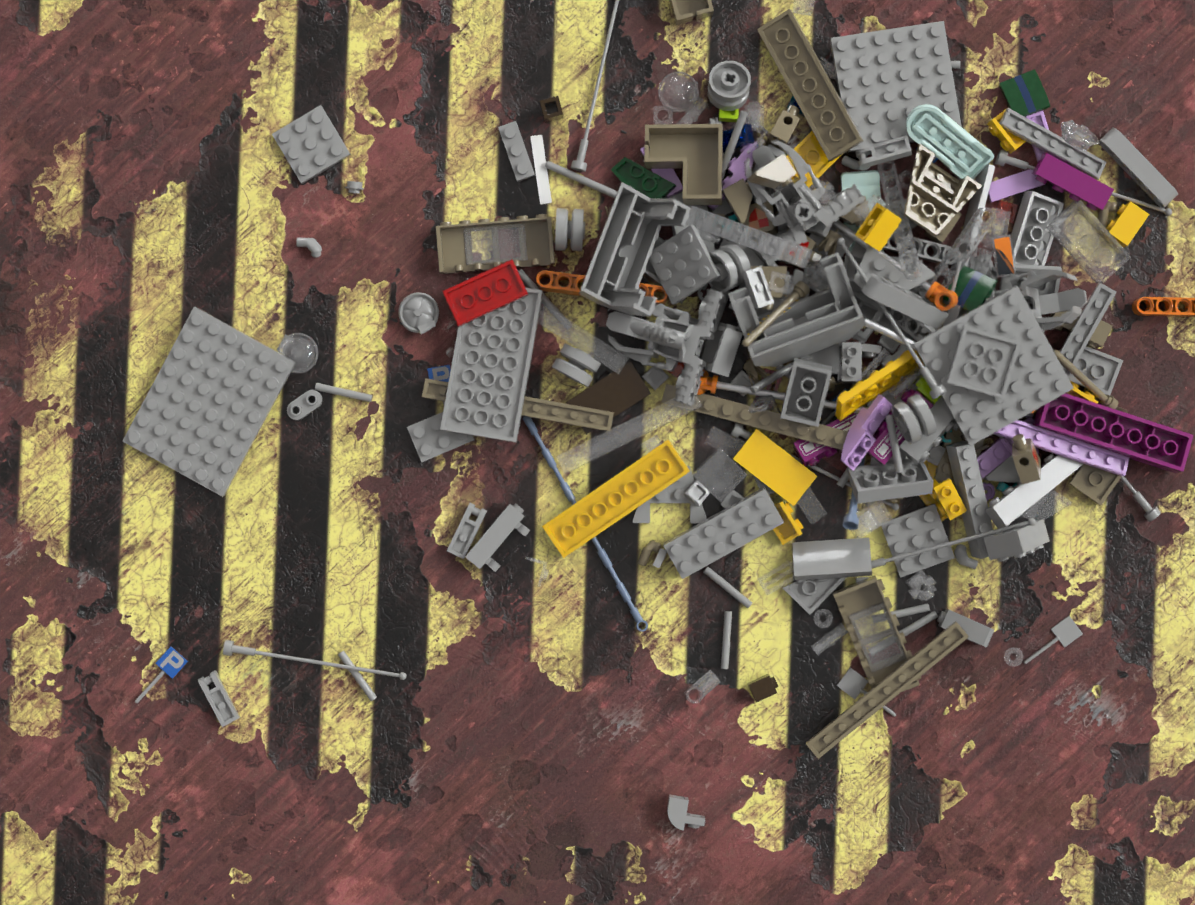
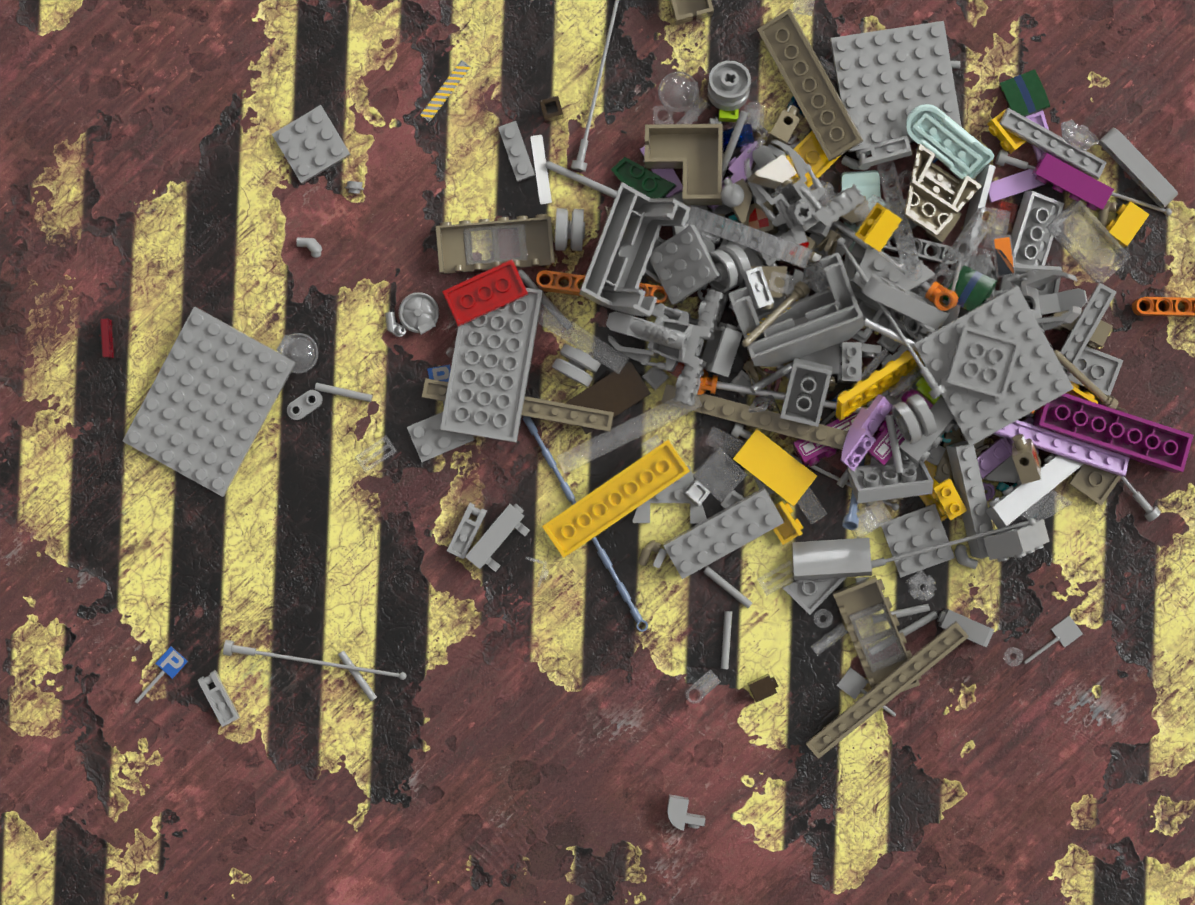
(107, 338): none -> dark red tile
(362, 463): none -> clear tile
(394, 327): none -> light grey arm
(445, 90): none -> sticker
(732, 194): none -> light grey piece

